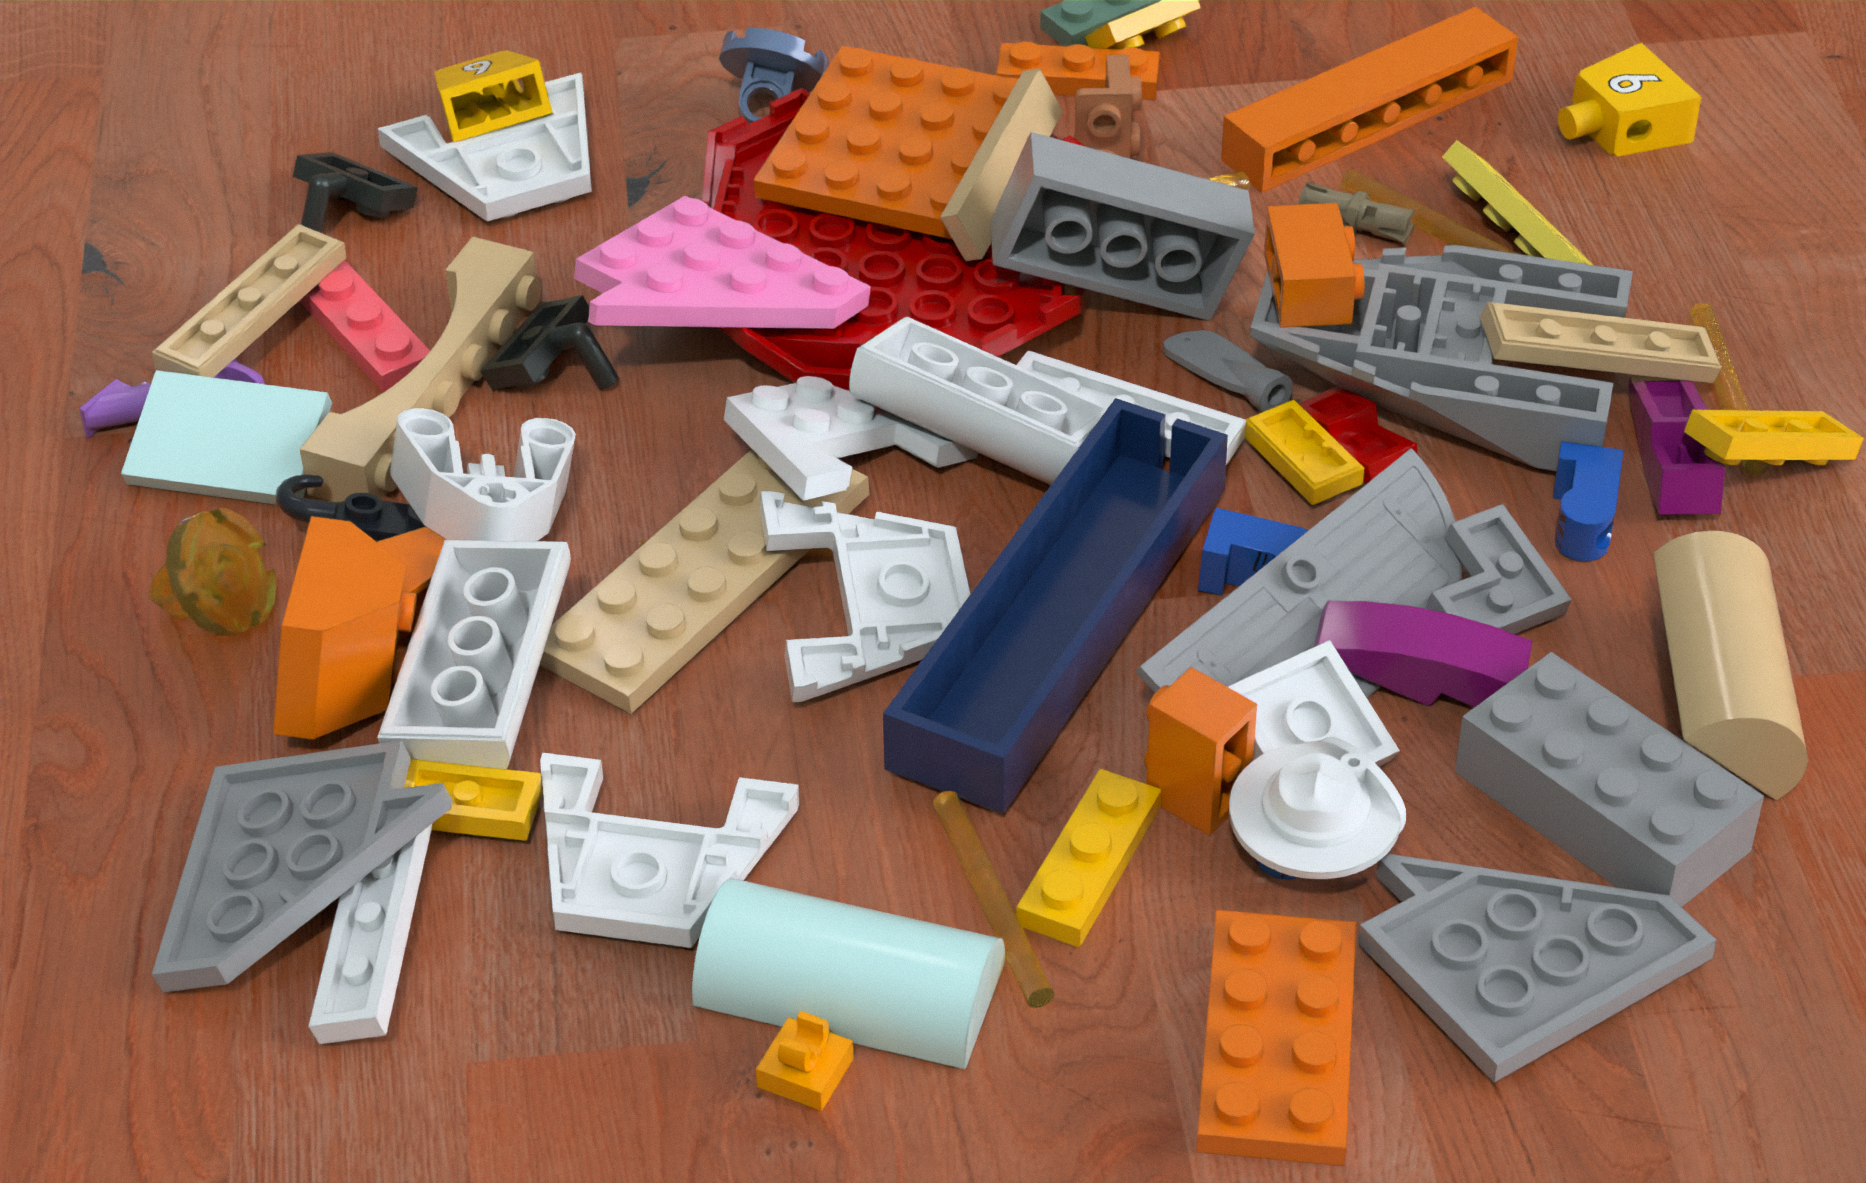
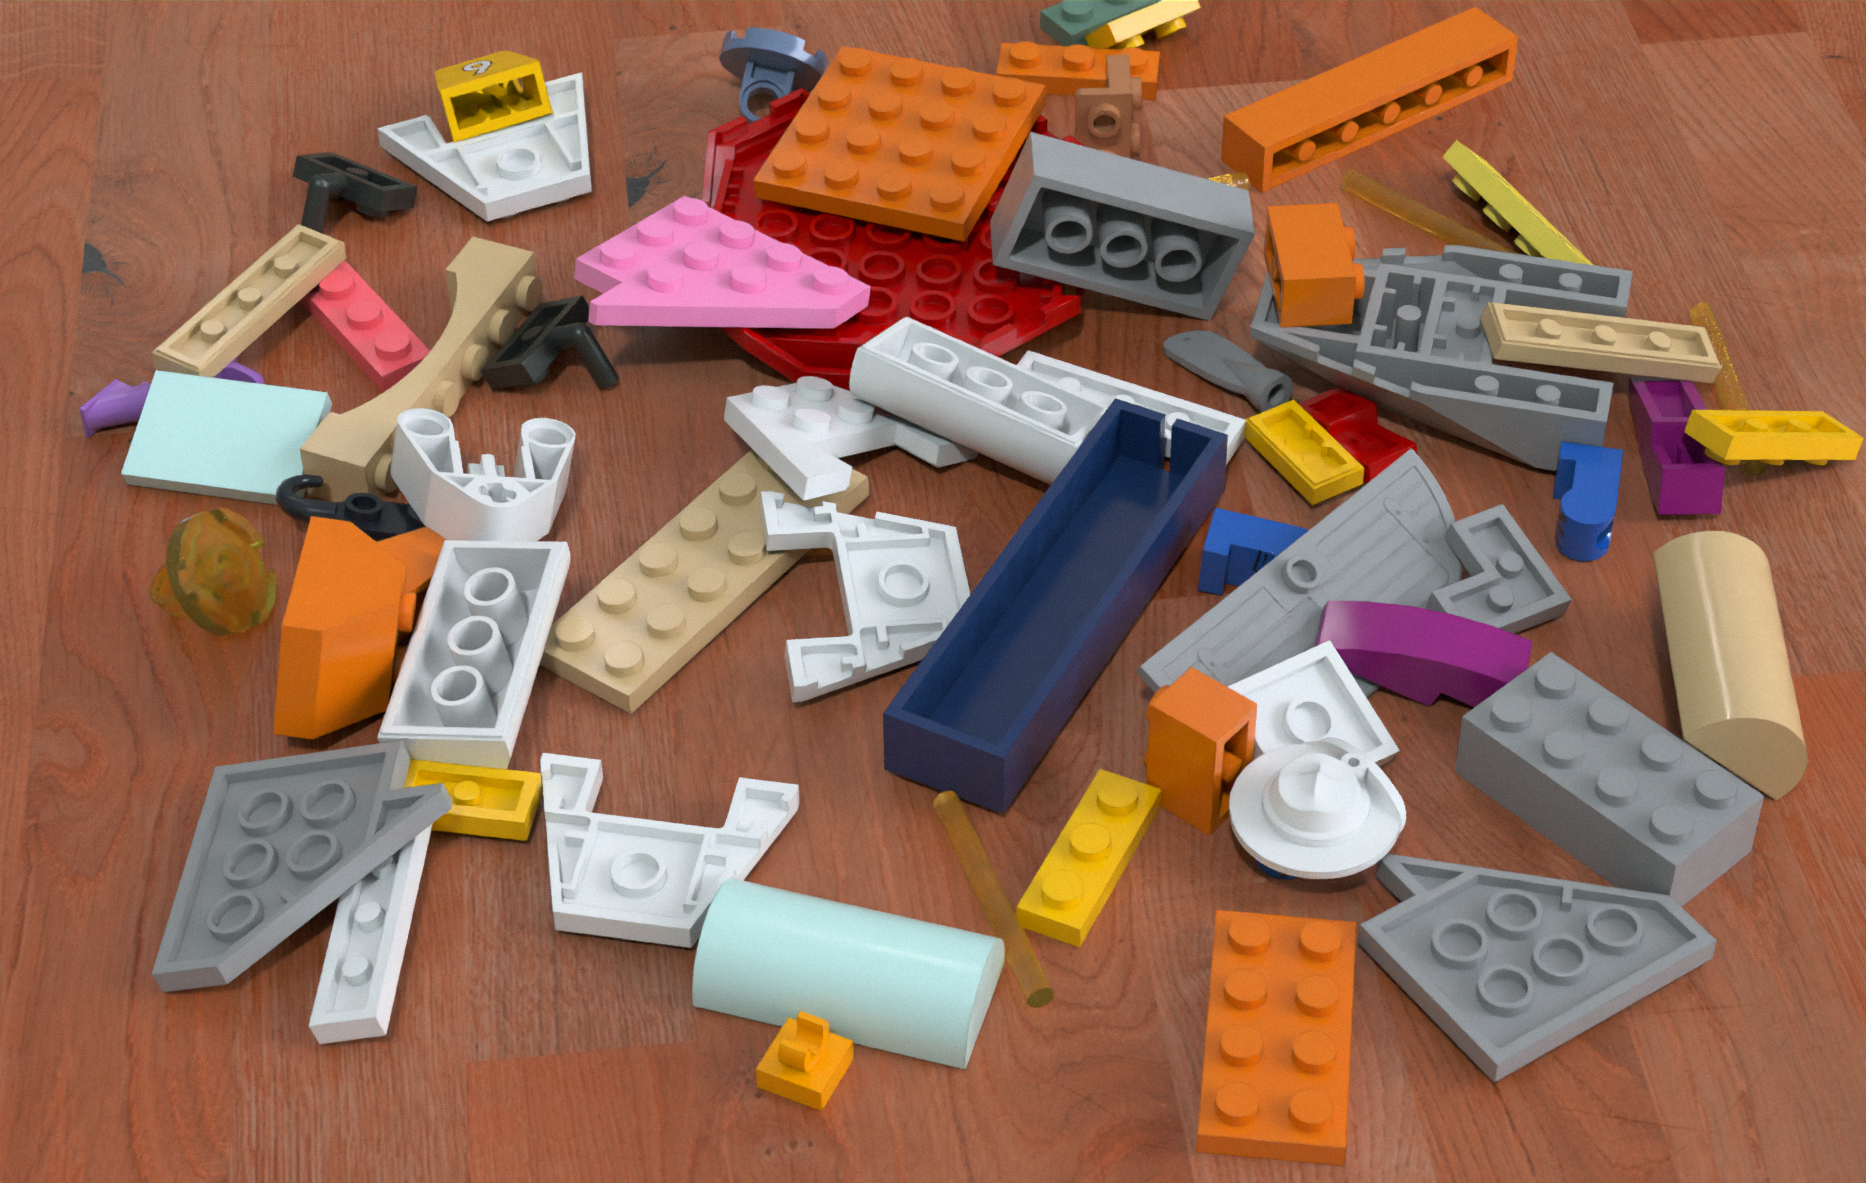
(972, 205): tan tile -> none
(1363, 213): dark tan pin -> none
(1631, 104): yellow torso -> none

